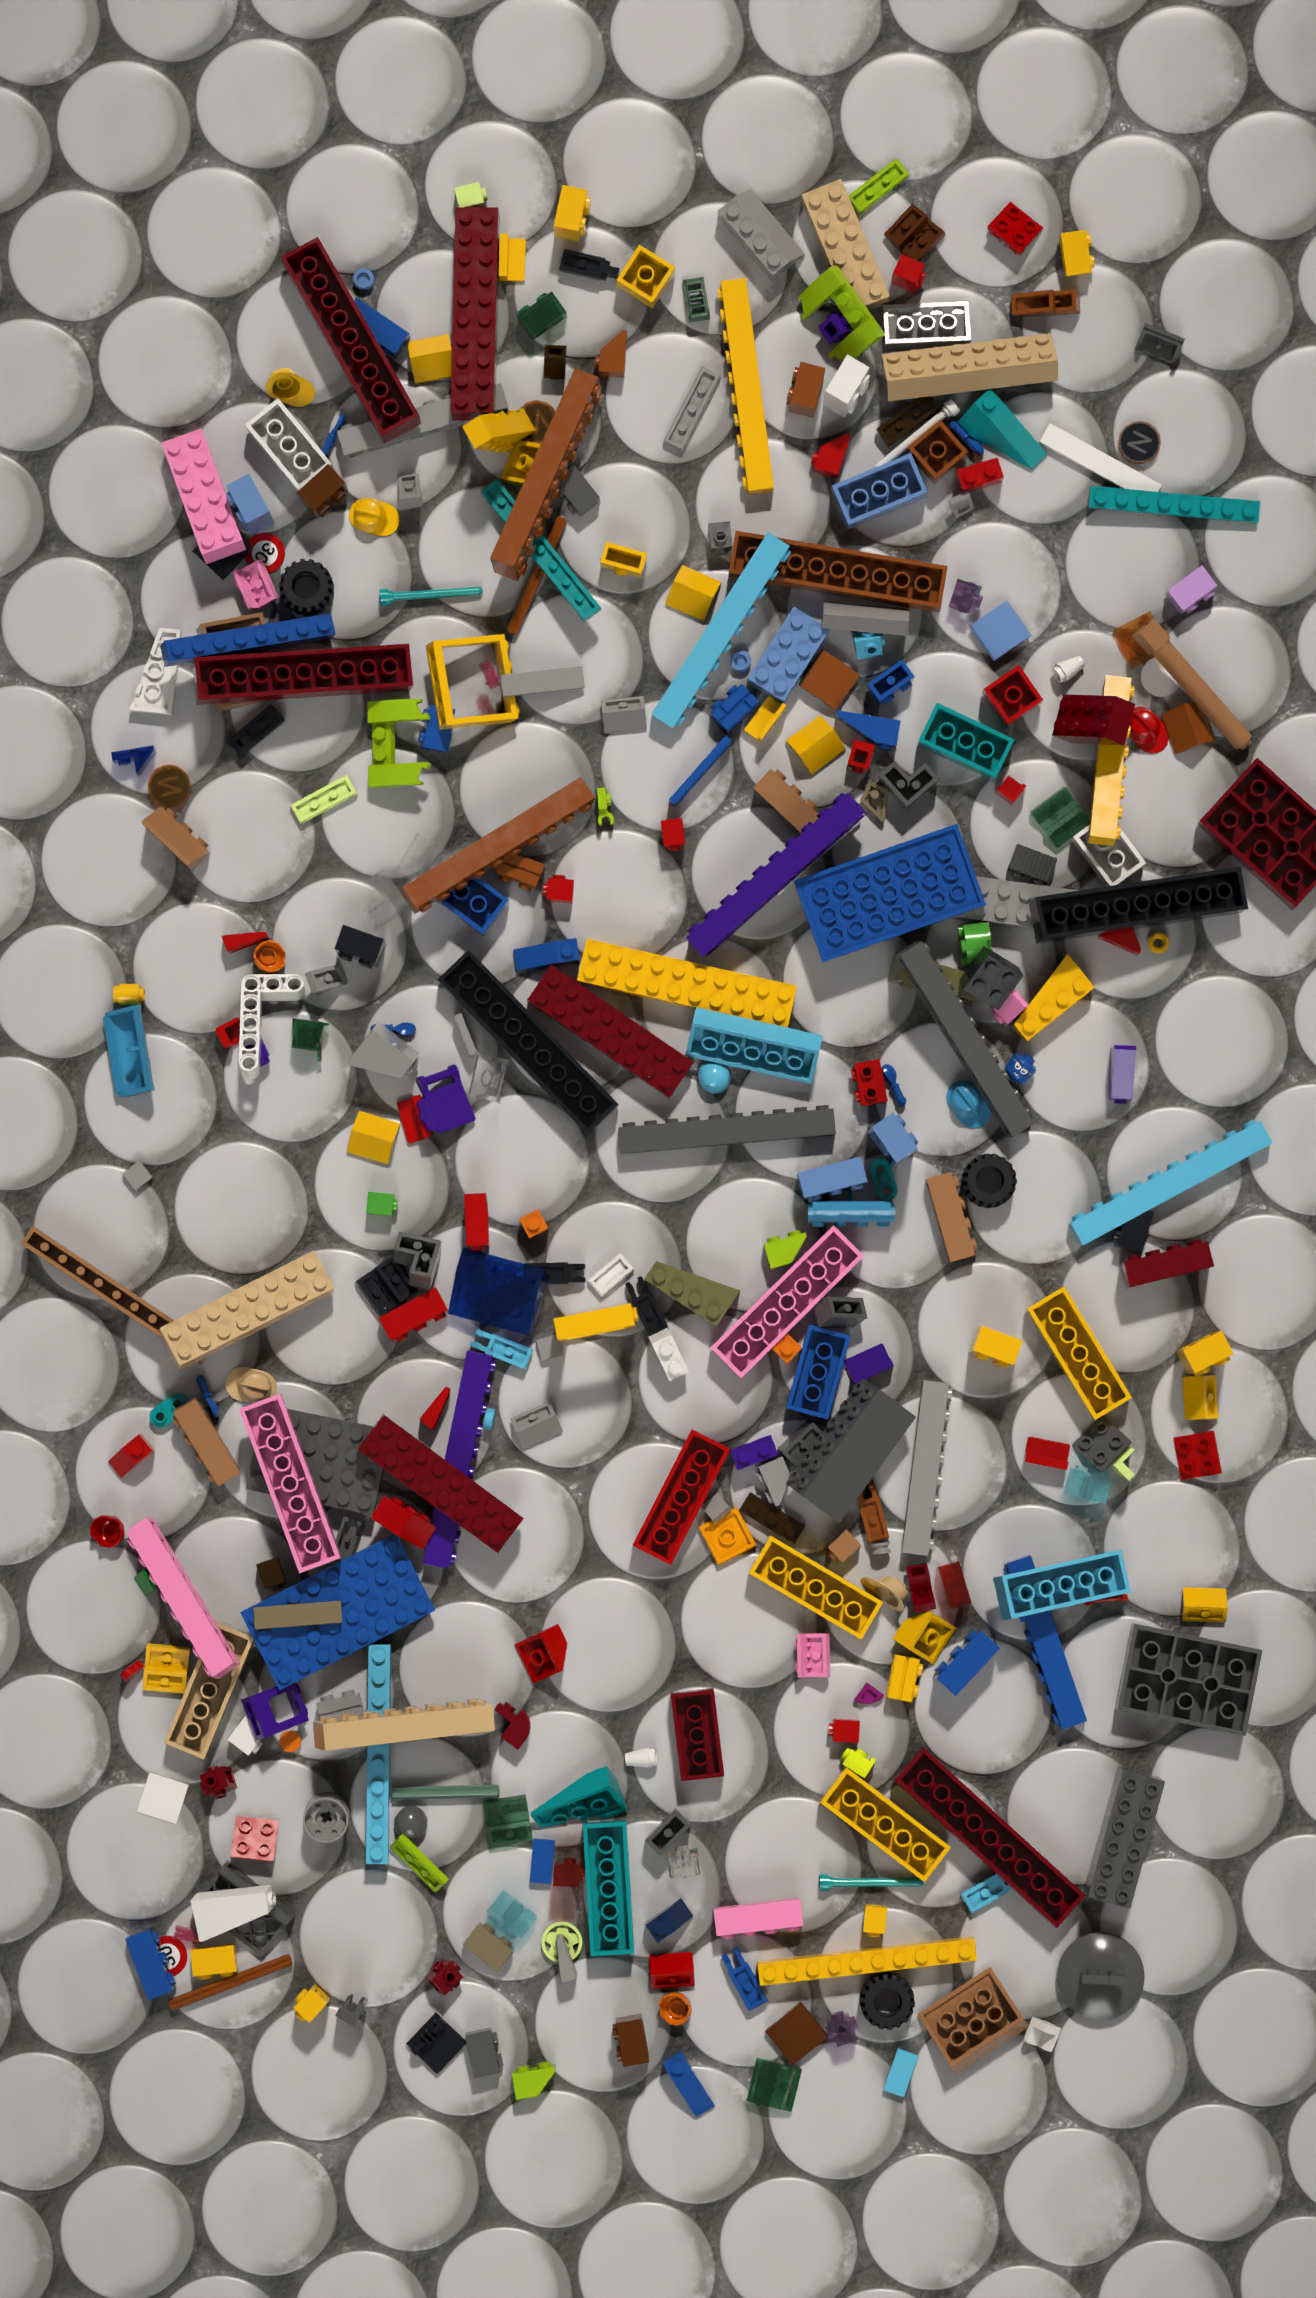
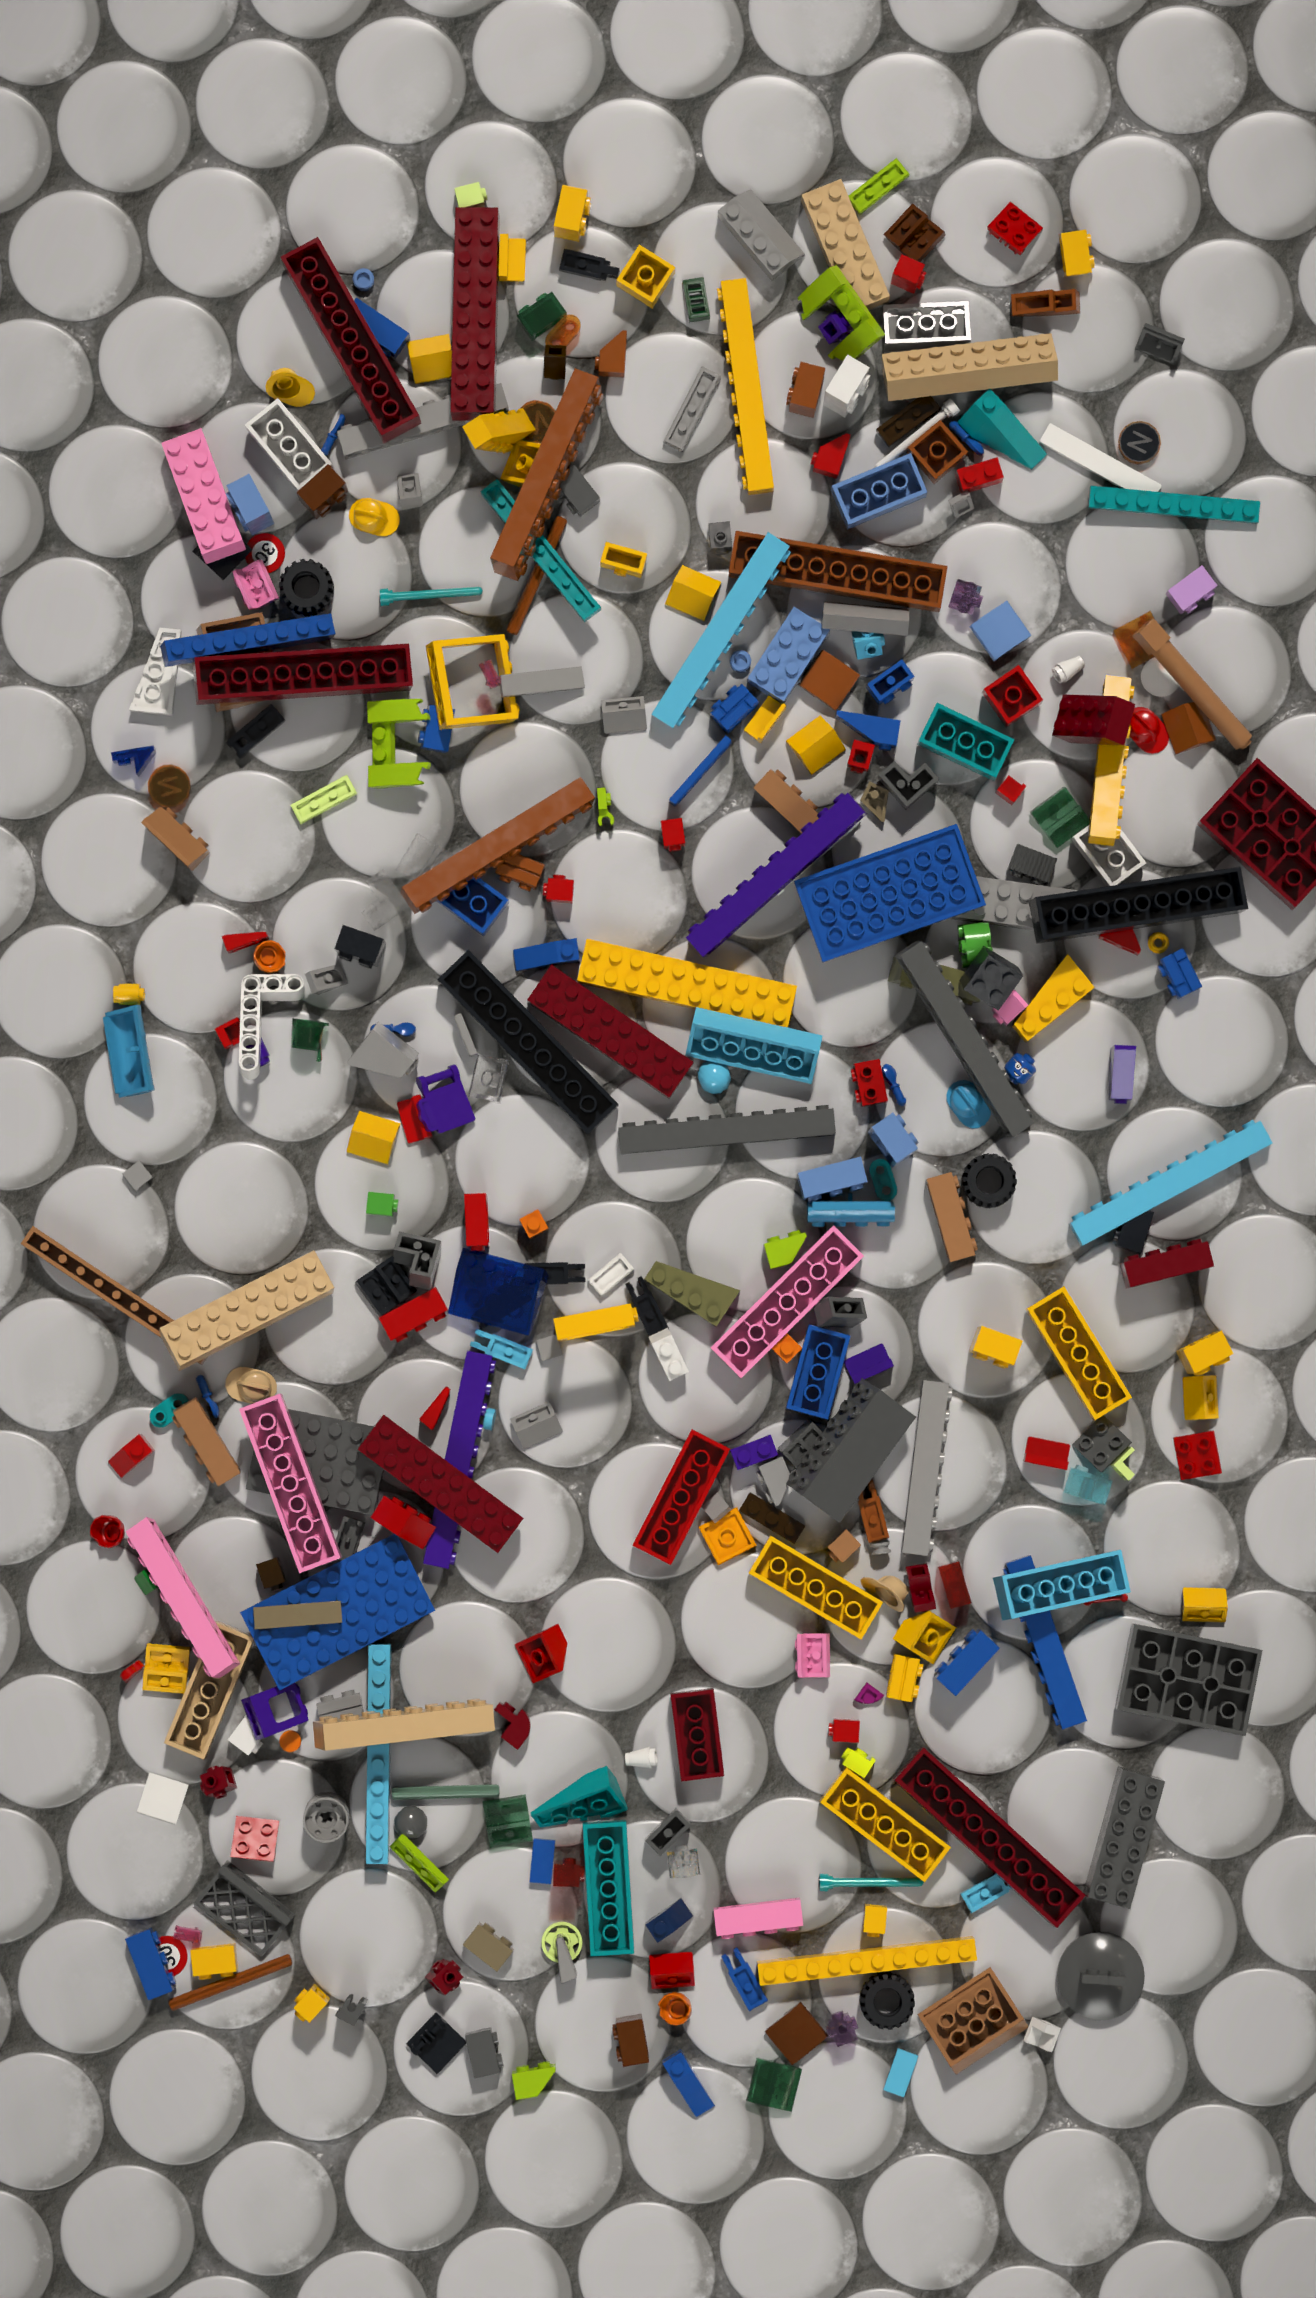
(227, 1909): white slope -> none
(511, 1914): clear light blue brick -> none
(562, 334): none -> clear orange plate
(1179, 974): none -> blue brick

